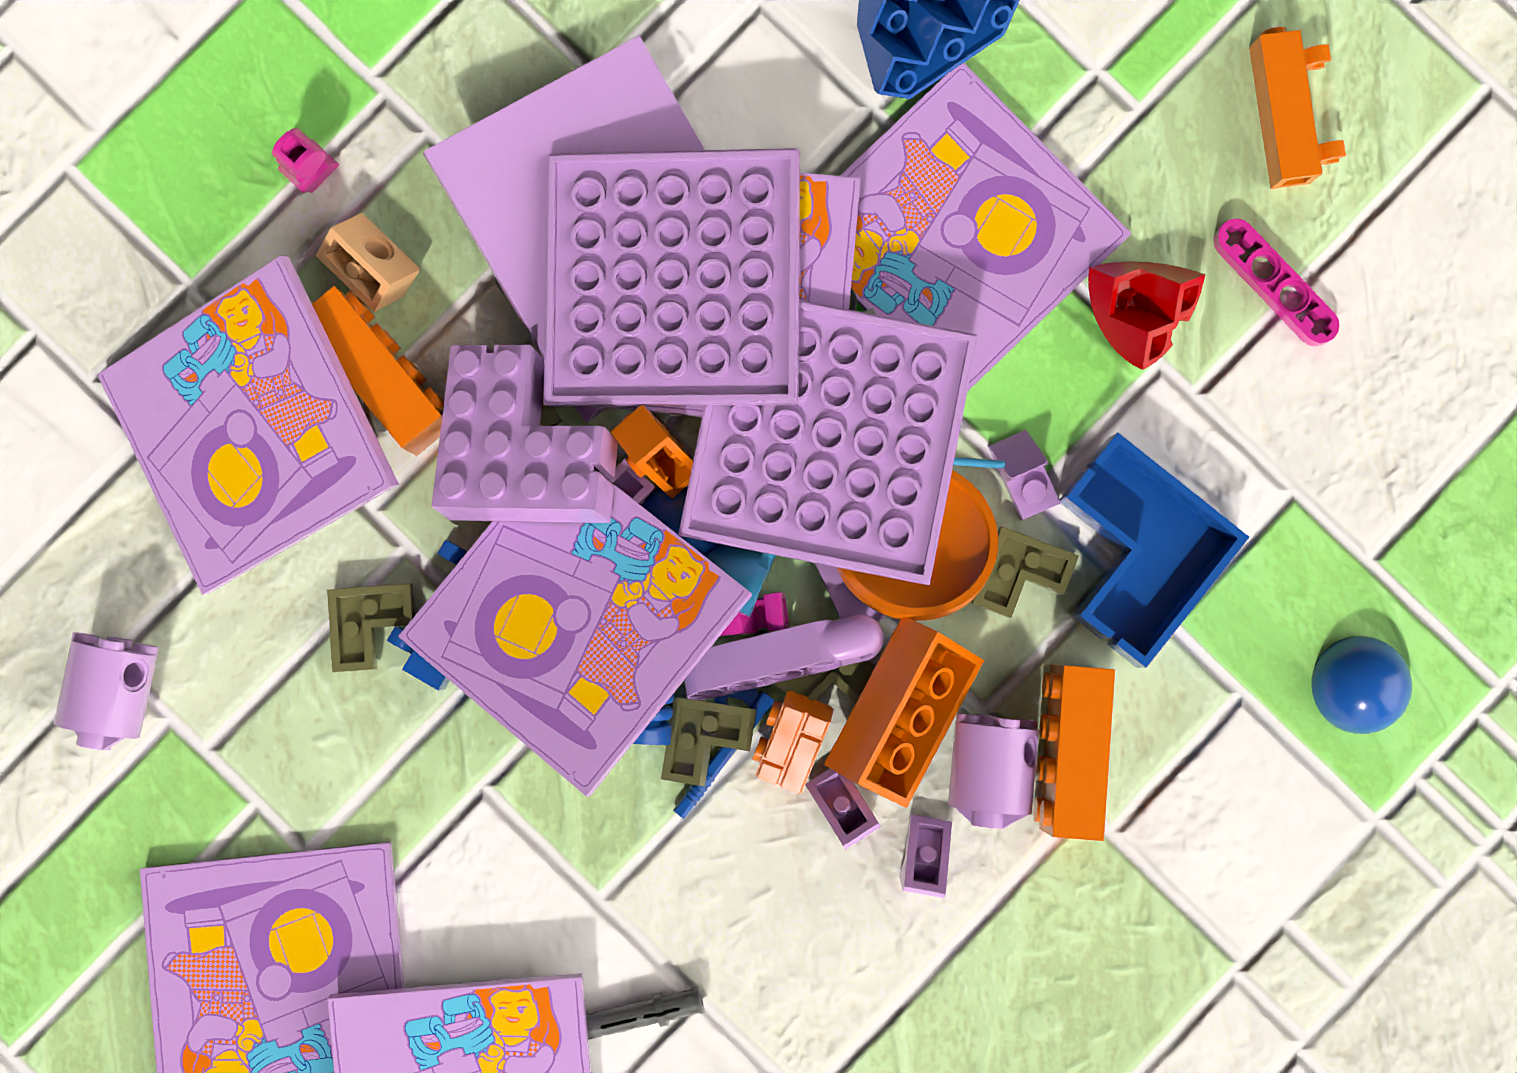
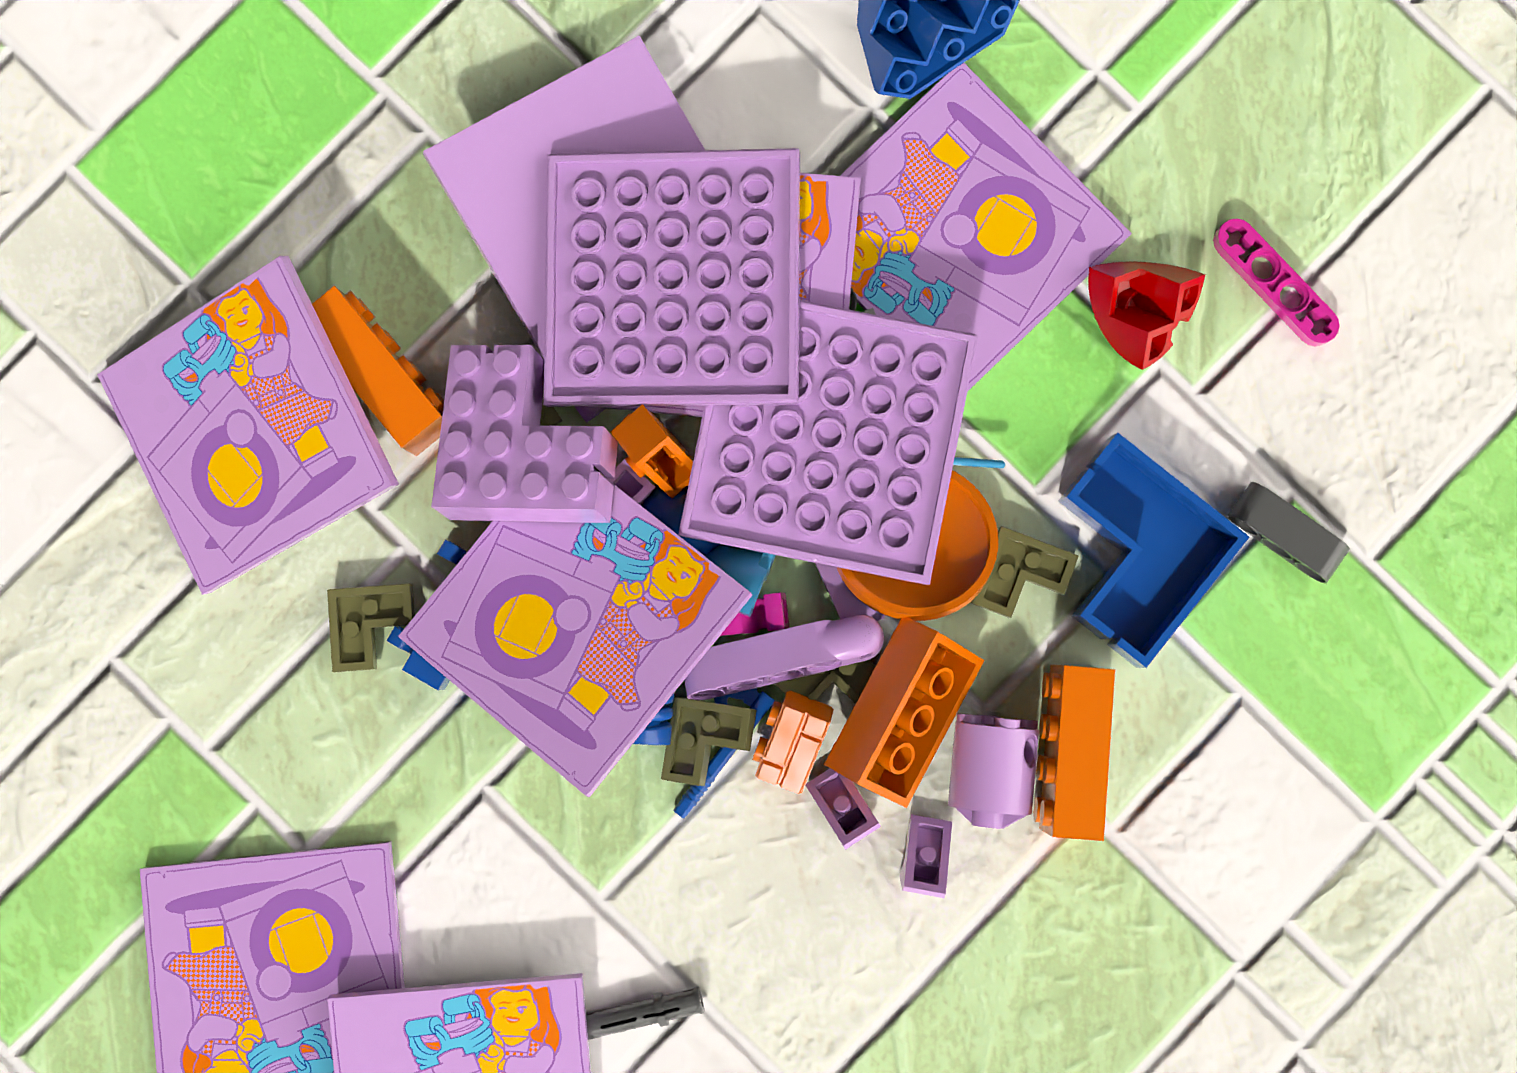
(105, 689): lavender cylinder -> none
(303, 160): dark pink leg -> none
(367, 262): light nougat brick -> none
(1025, 474): lavender slope -> none
(1287, 109): orange brick -> none
(1288, 532): none -> dark grey beam
(1361, 685): blue piece -> none

